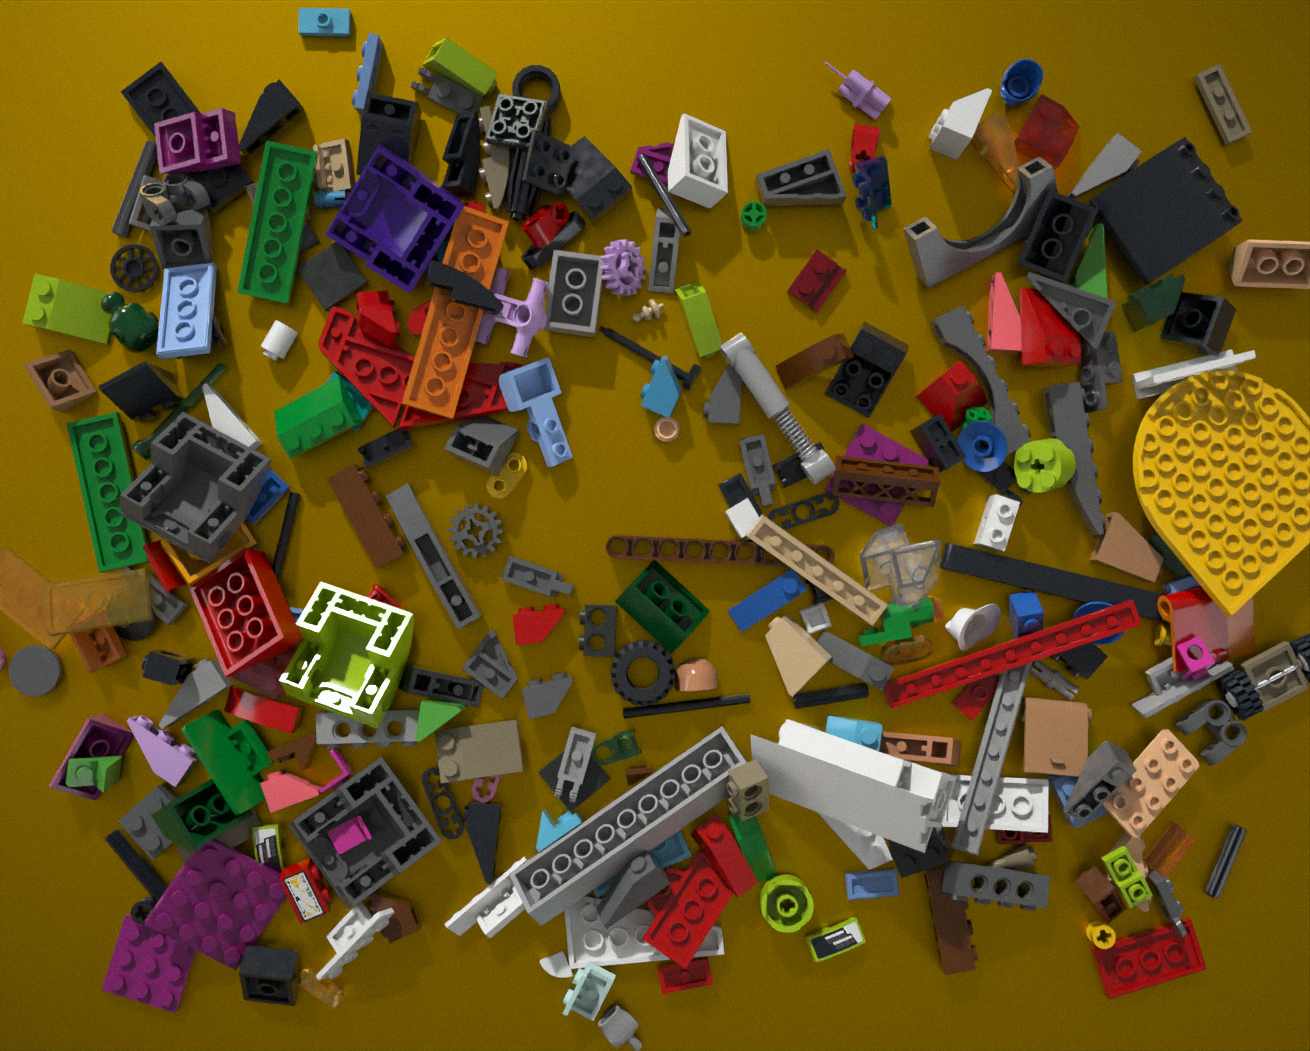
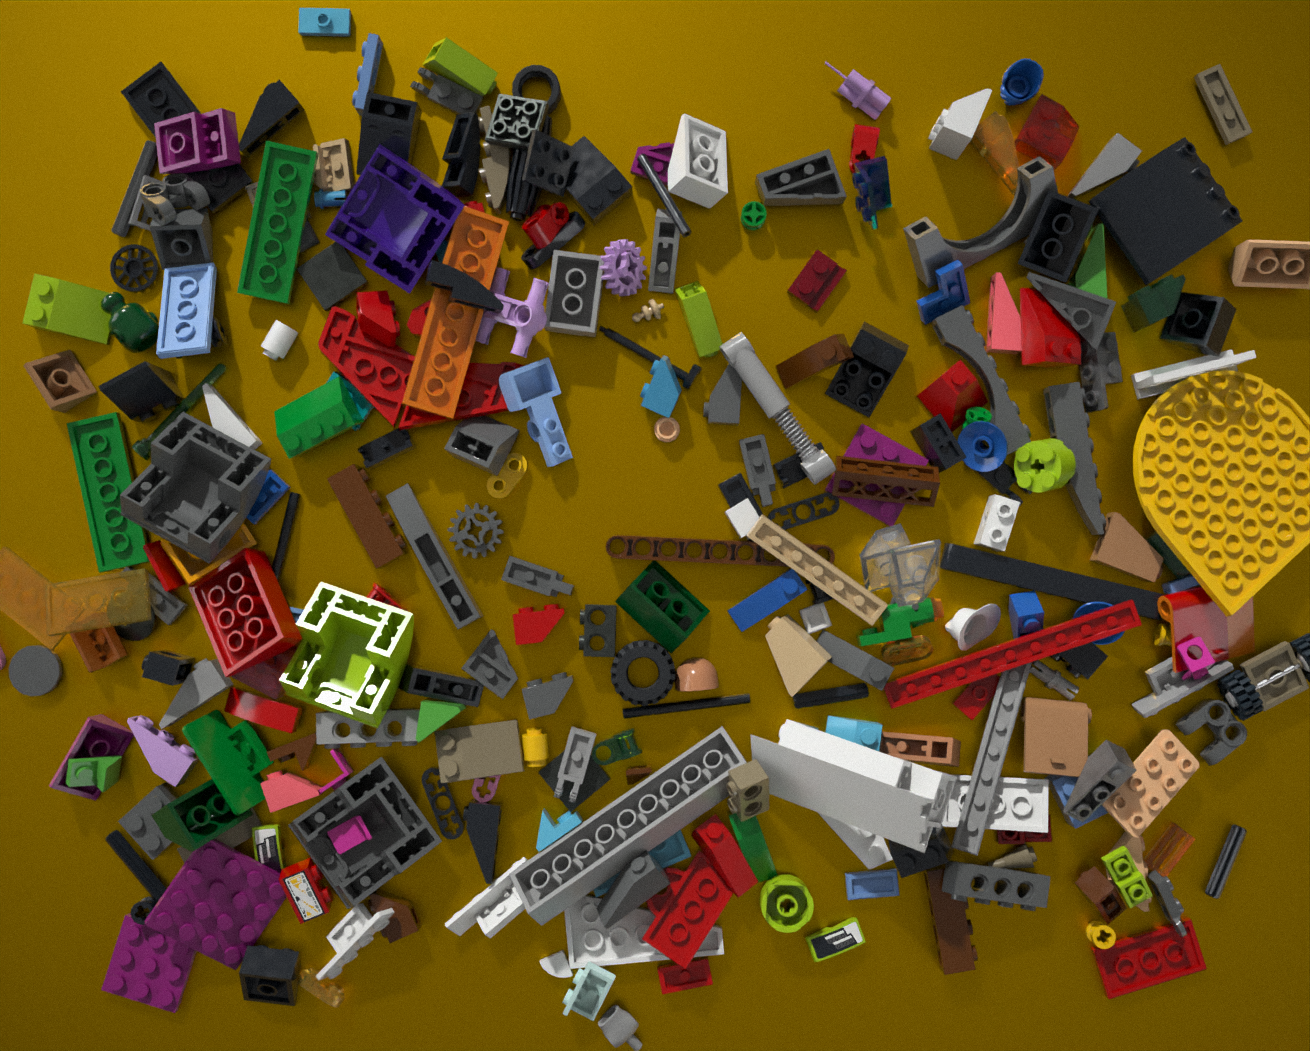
(535, 747): none -> yellow brick
(951, 293): none -> blue plate

